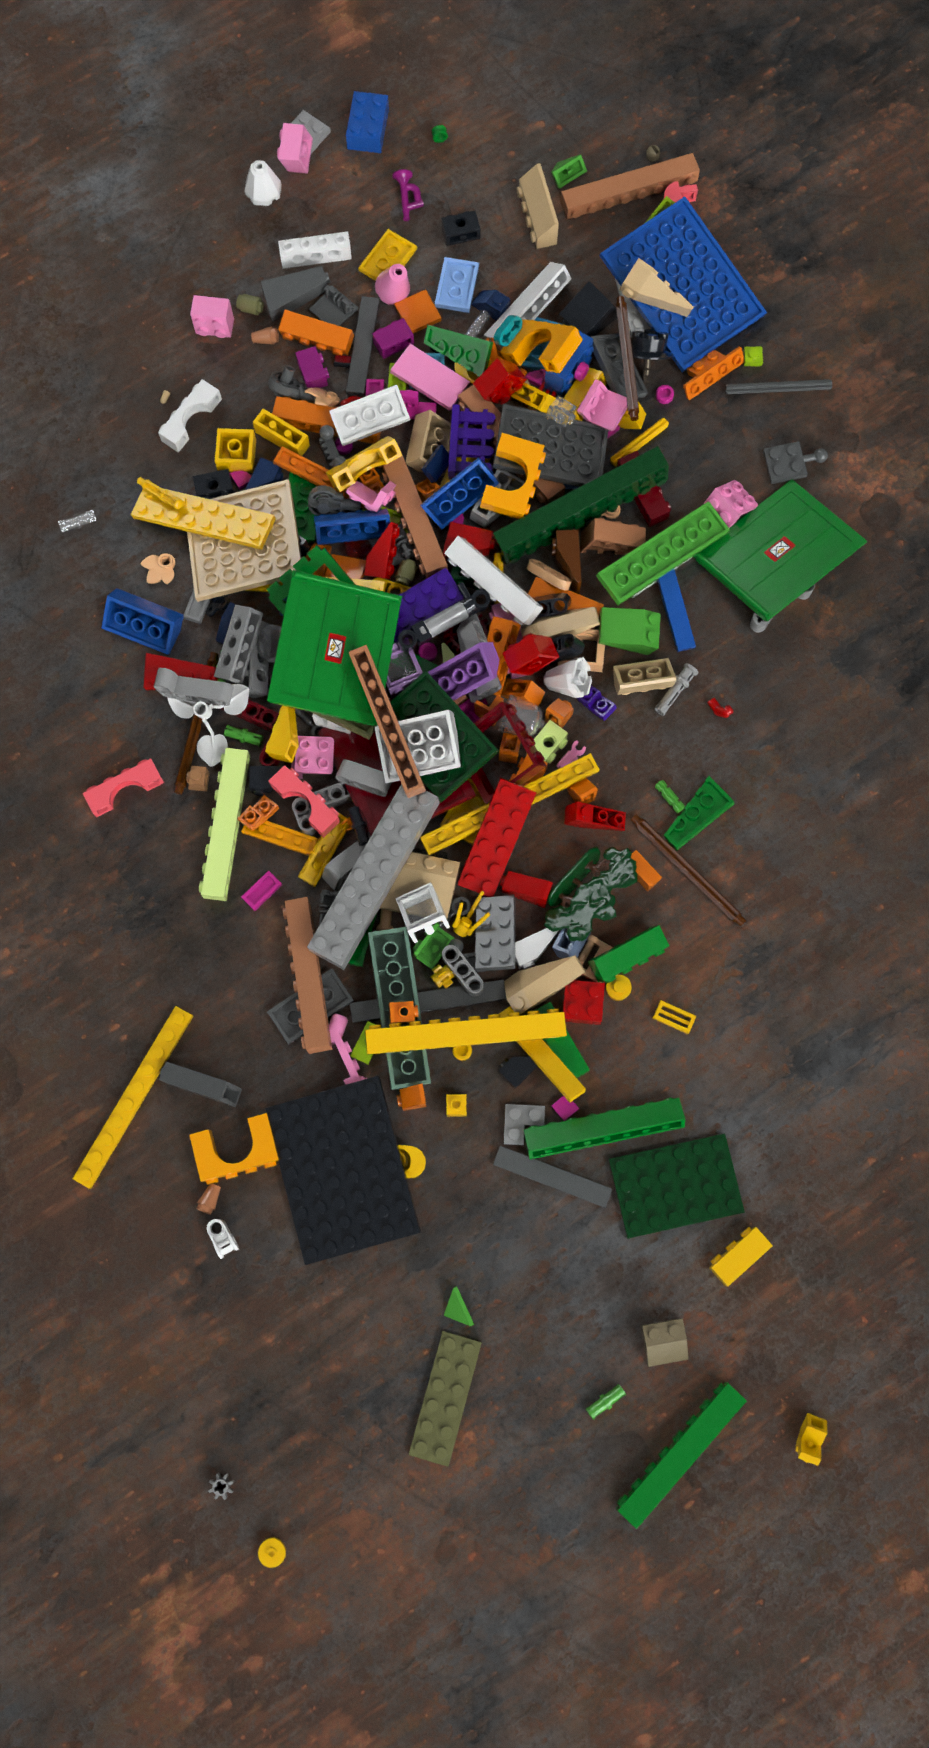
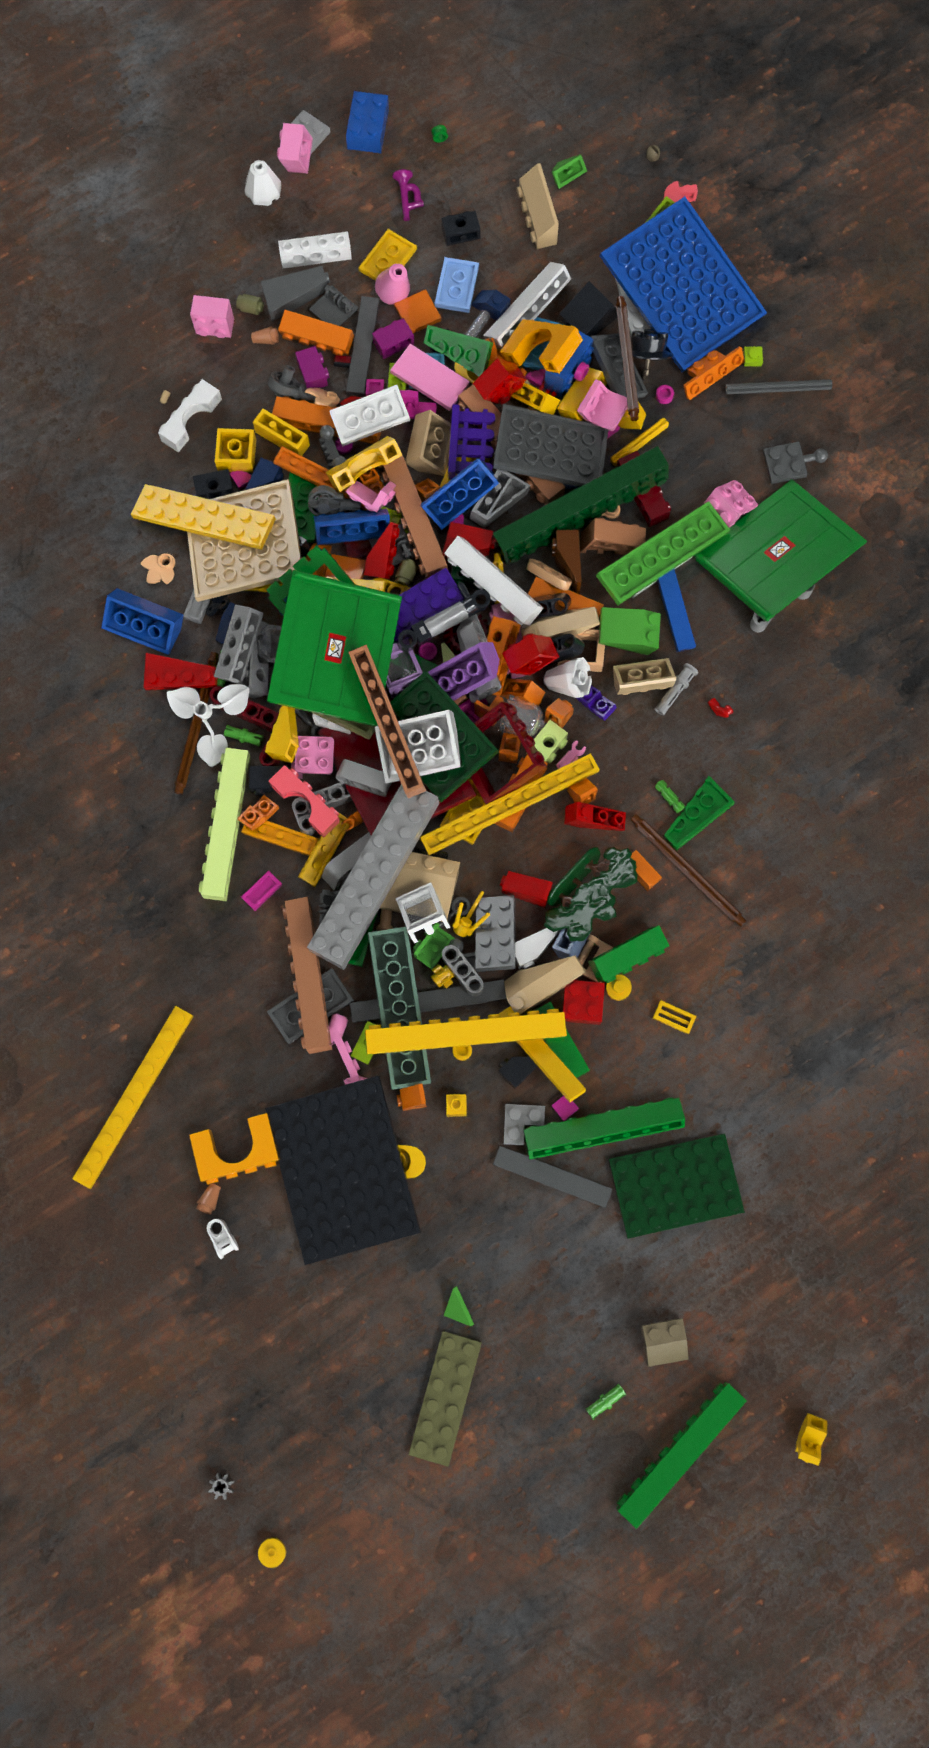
(77, 521): clear pin -> none
(101, 797): coral arch -> none
(163, 494): yellow piece -> none
(192, 689): light grey beam -> none
(198, 778): medium nougat brick -> none
(200, 1084): dark grey slope -> none
(358, 825): black pin -> none
(397, 1017): orange brick -> none
(436, 464): dark blue tile -> none
(496, 837): red plate -> none
(508, 330): teal beam -> none
(528, 456): light orange arch -> none
(561, 411): clear brick -> none
(629, 186): nougat brick -> none
(647, 288): tan wedge -> none
(740, 1255): yellow brick -> none

